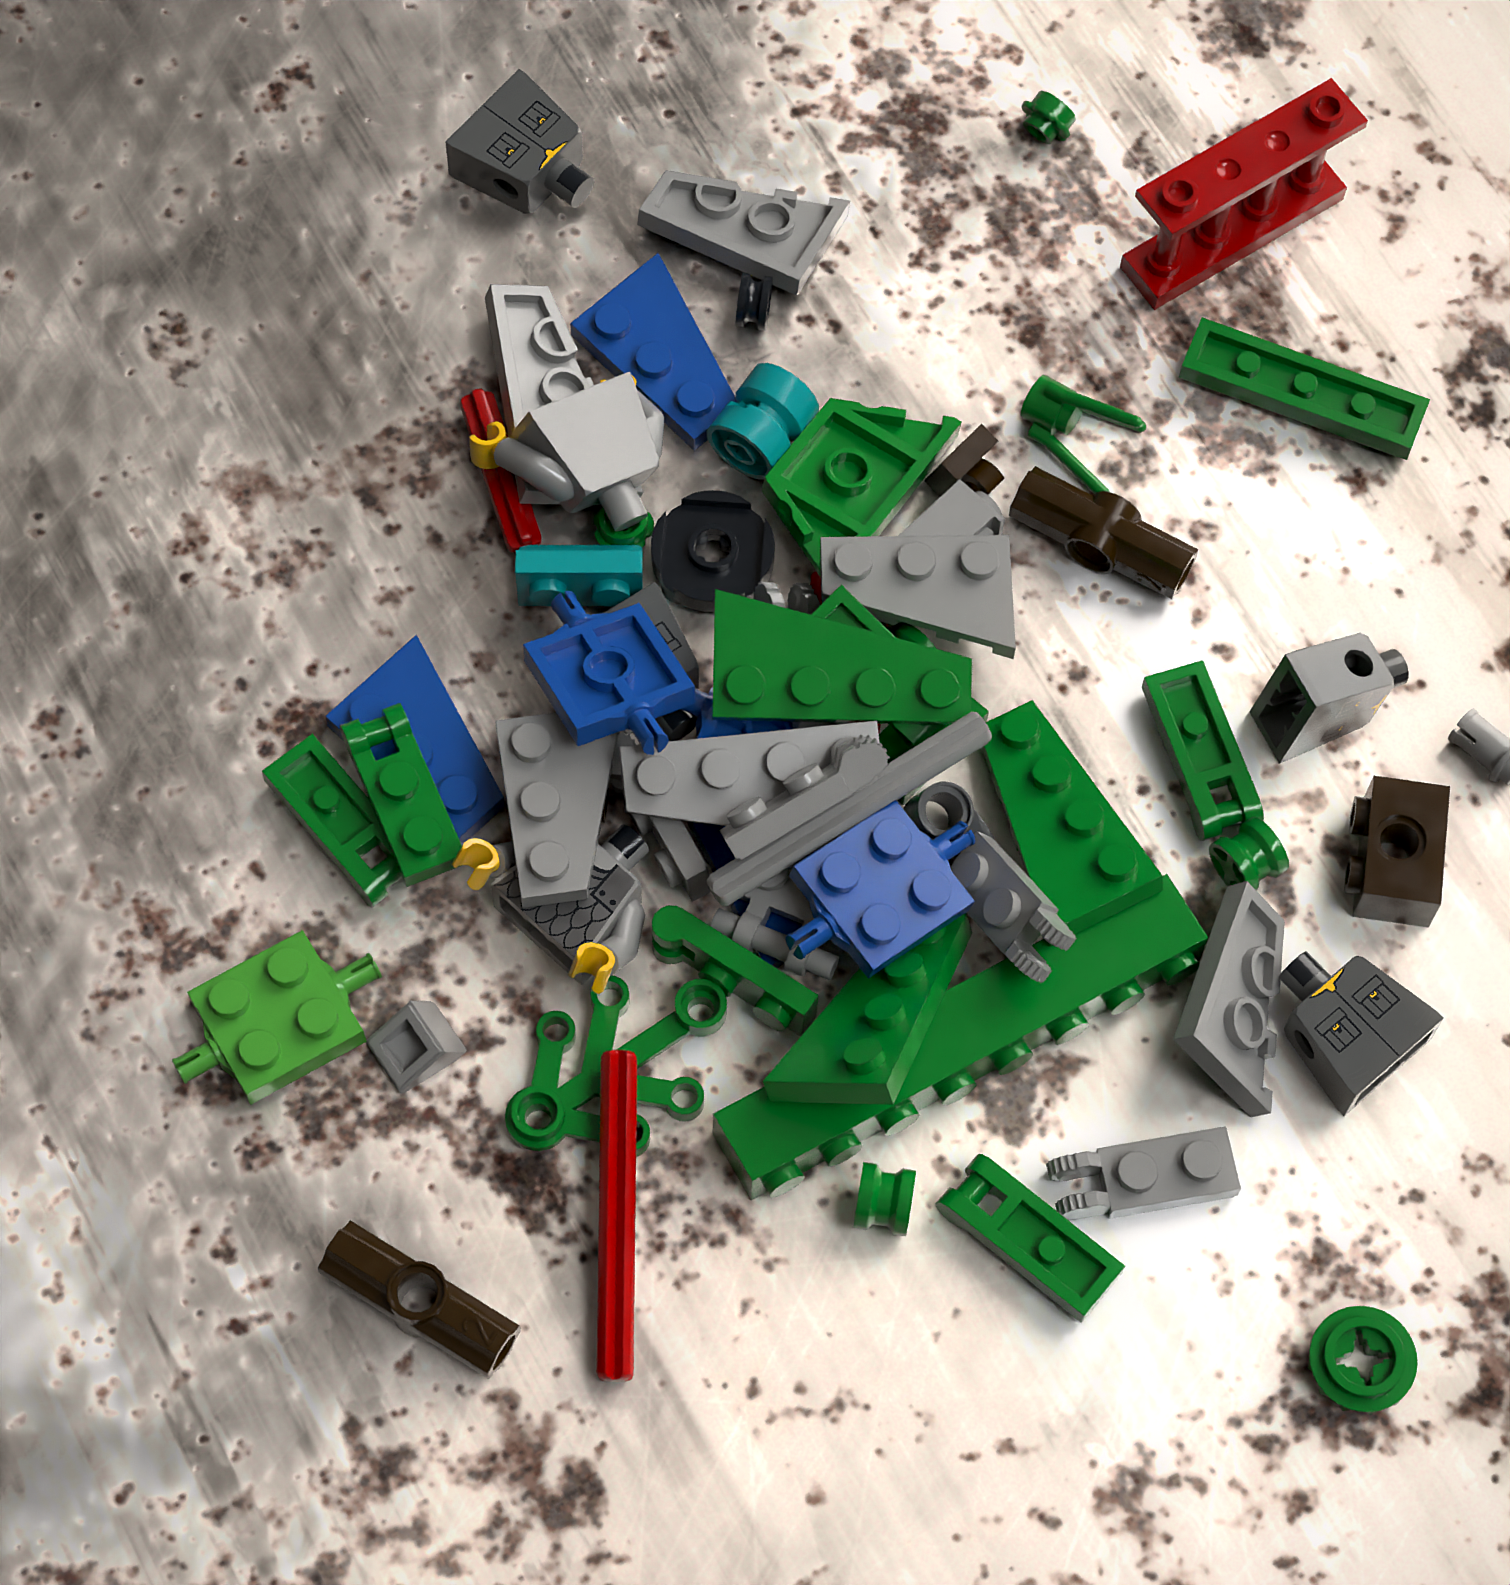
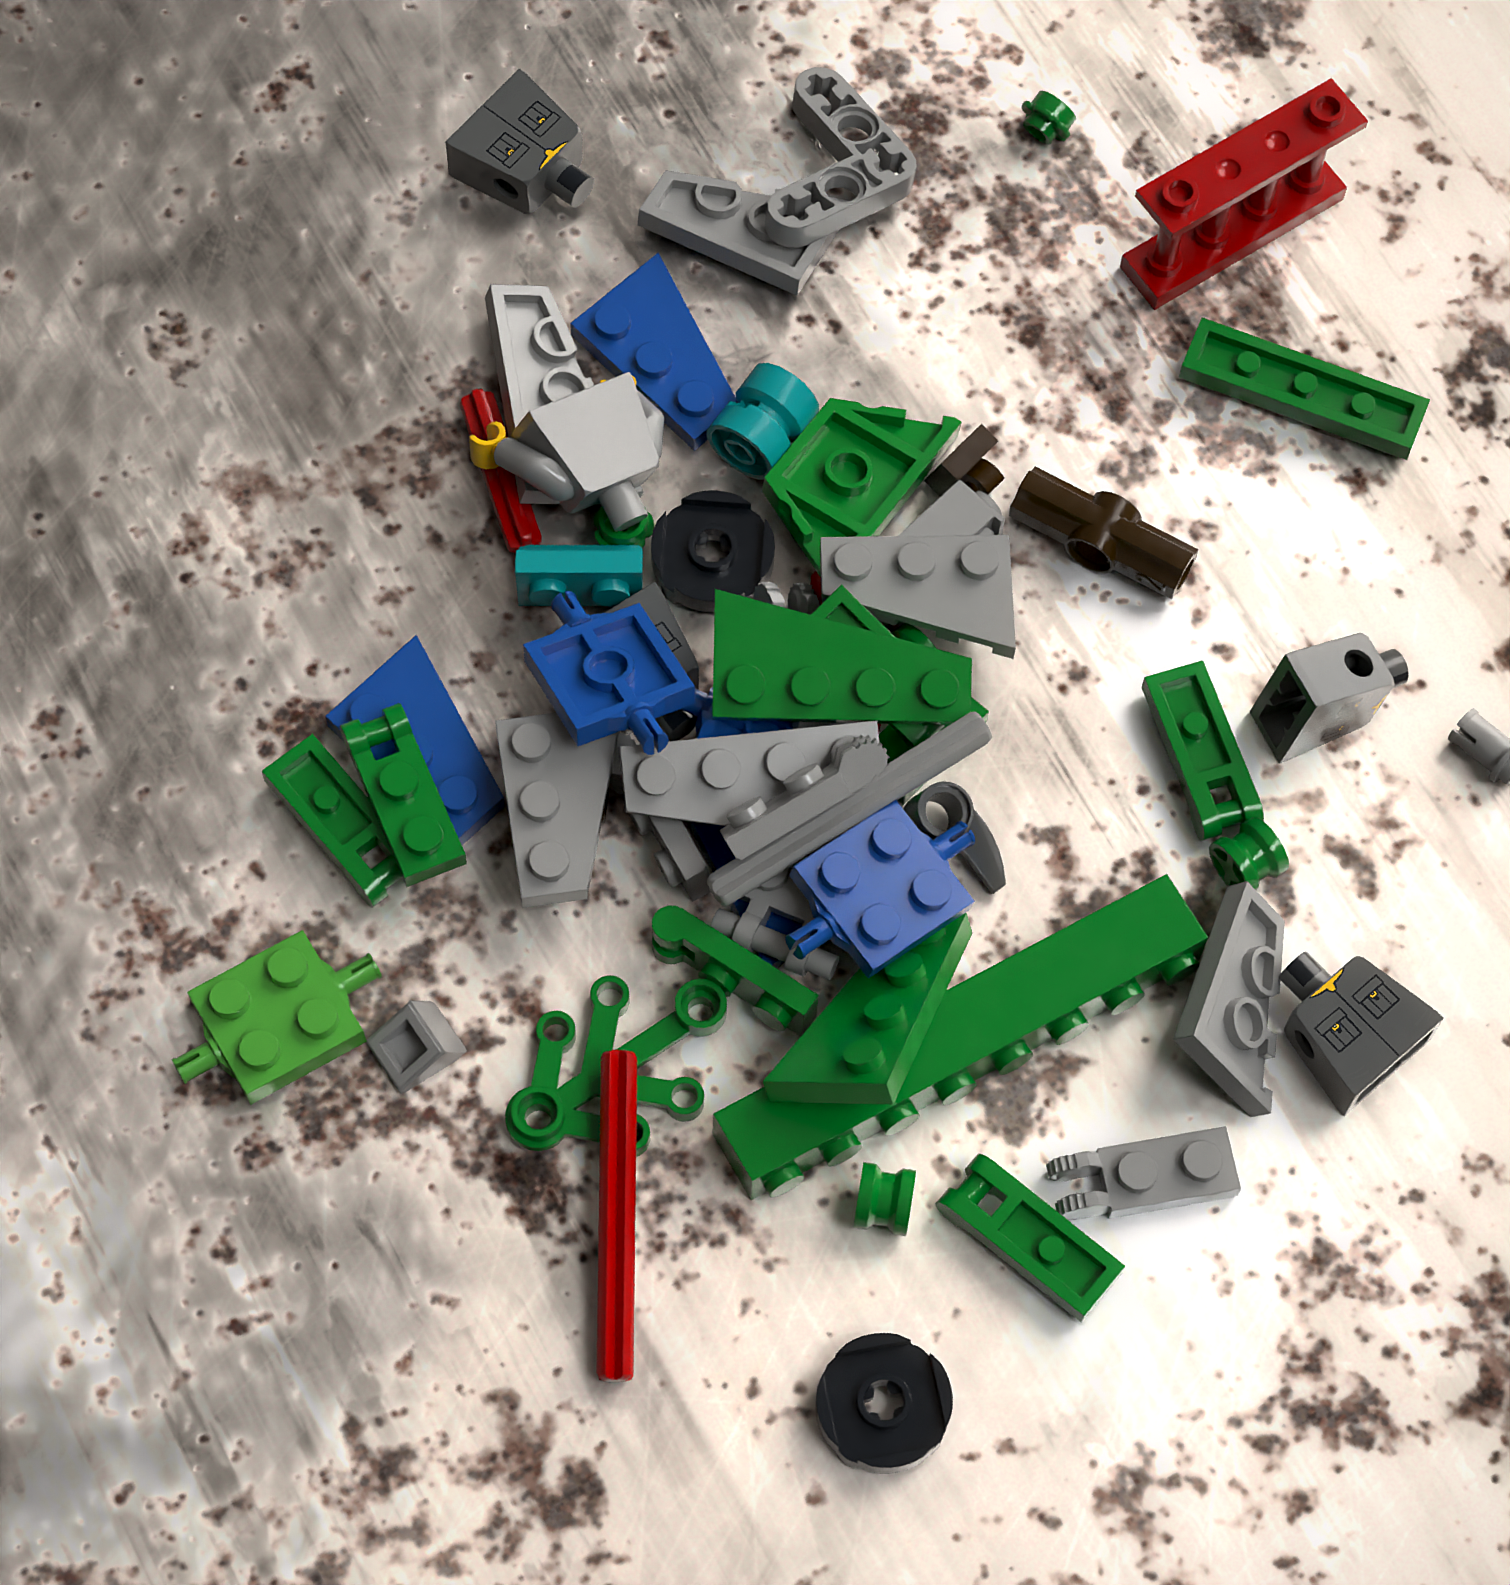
(385, 1275): dark brown piece -> none
(580, 935): torso -> none
(754, 301): black bush -> none
(855, 167): none -> light grey beam
(905, 1371): none -> black plate
(1010, 906): light grey hinge -> none
(1058, 408): green plant -> none
(1064, 824): green wing -> none
(1381, 1337): green gear -> none
(1415, 819): dark brown brick -> none

